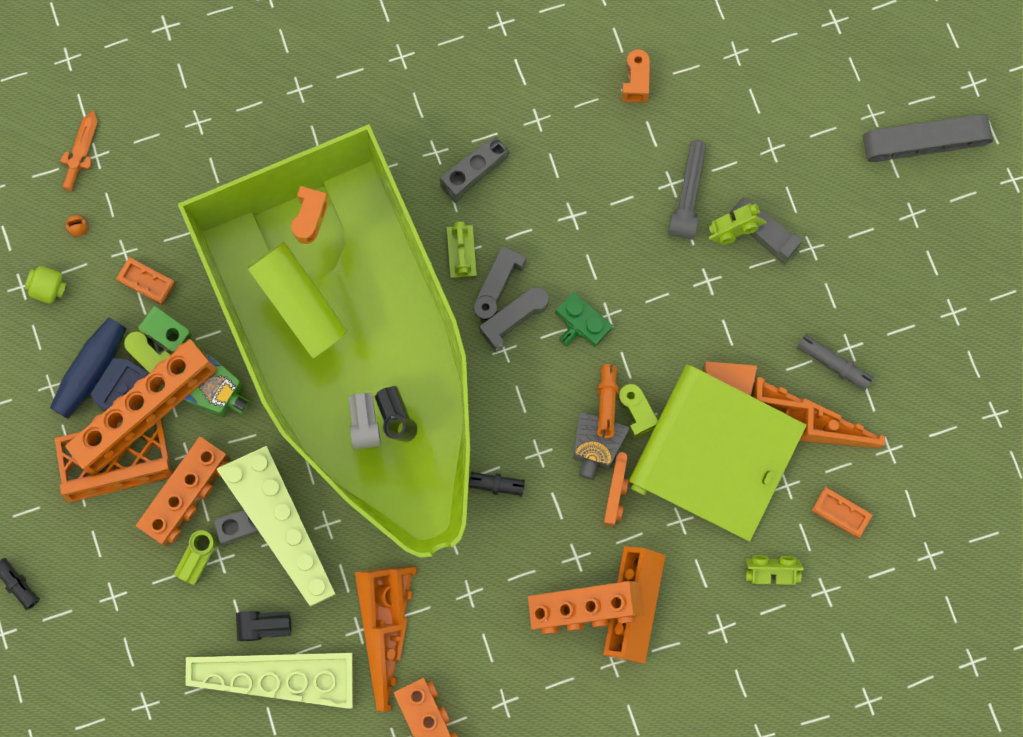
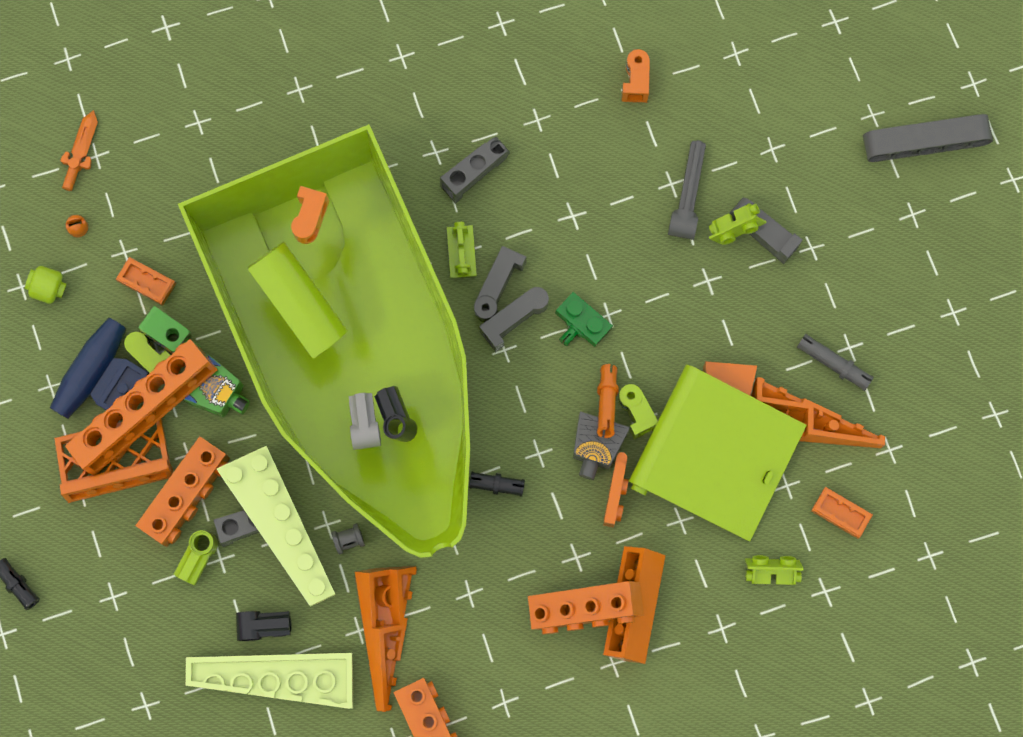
(348, 538): none -> dark grey bush

